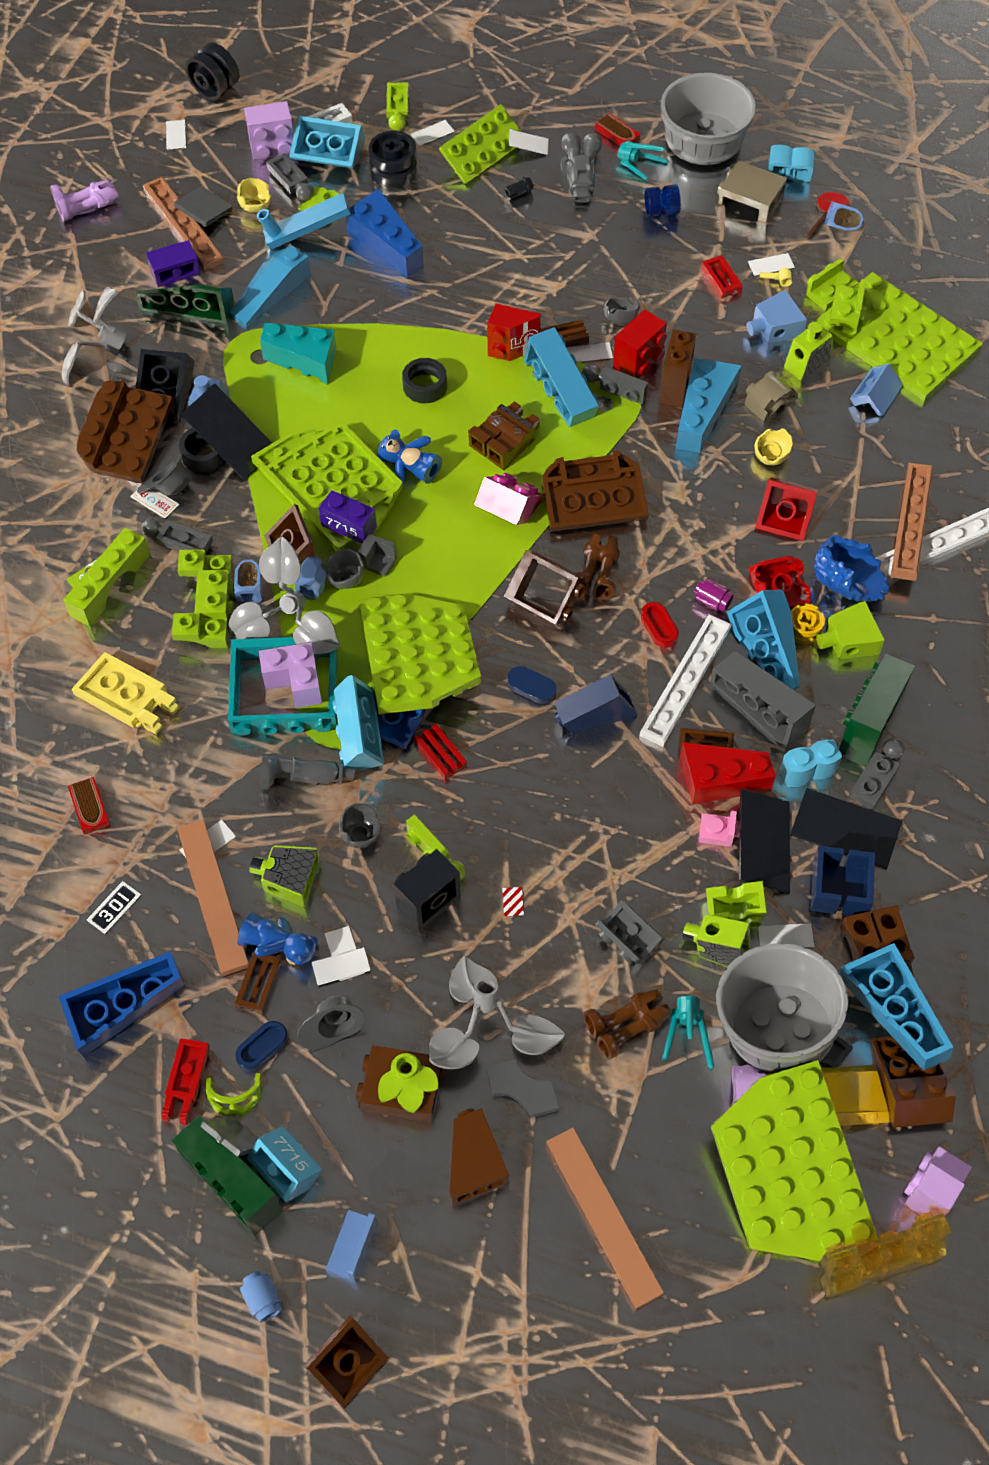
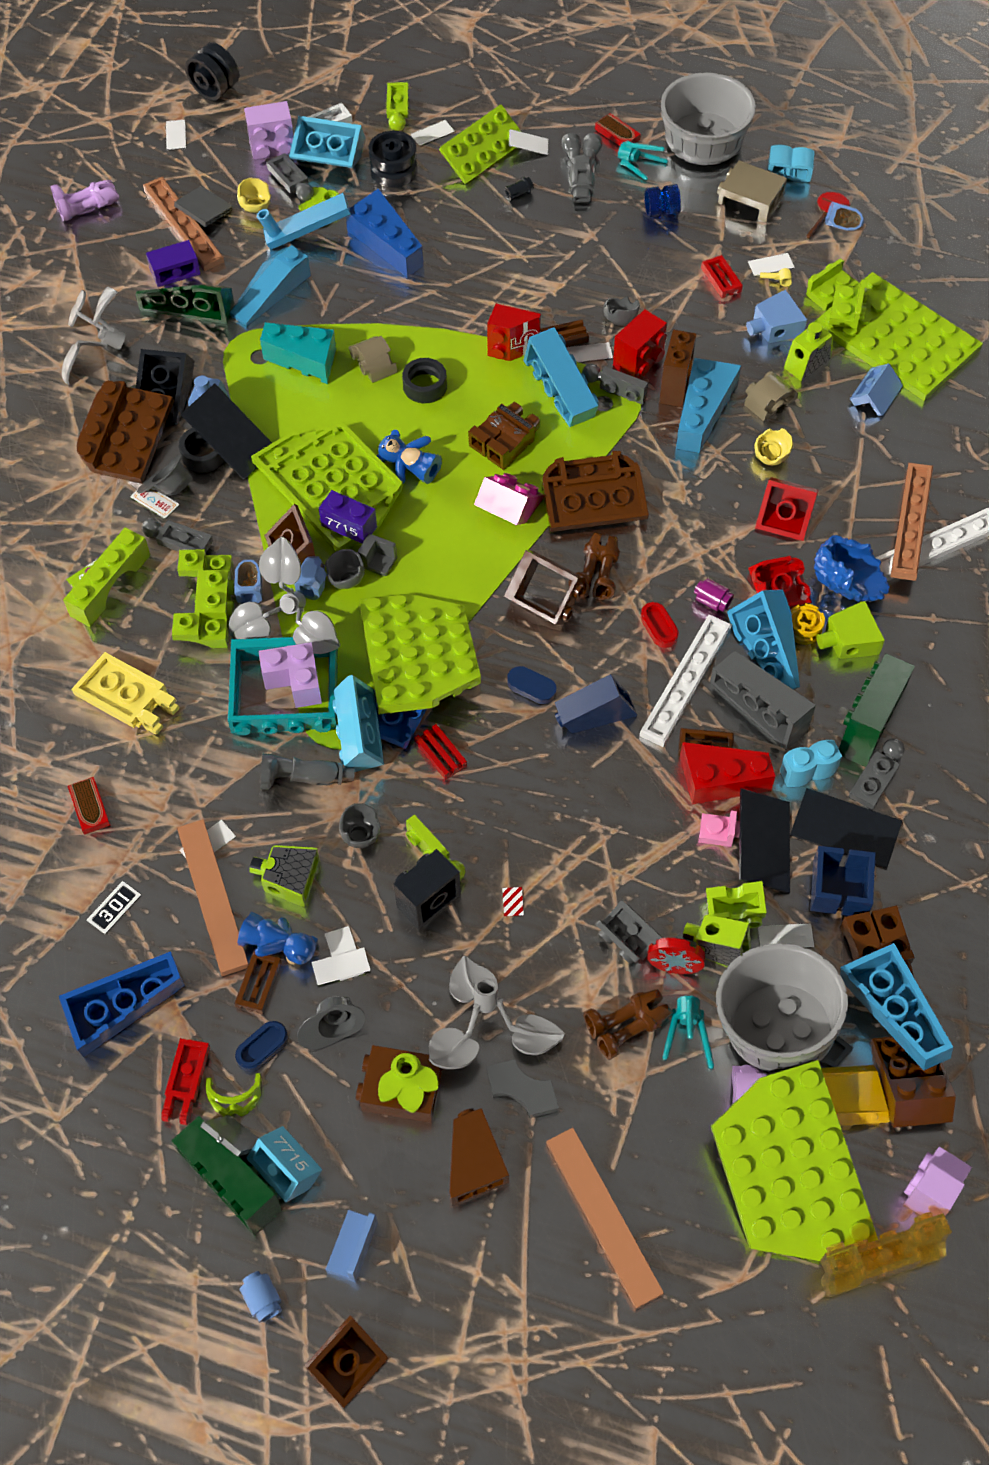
(373, 358): none -> dark tan cylinder
(676, 956): none -> red tile

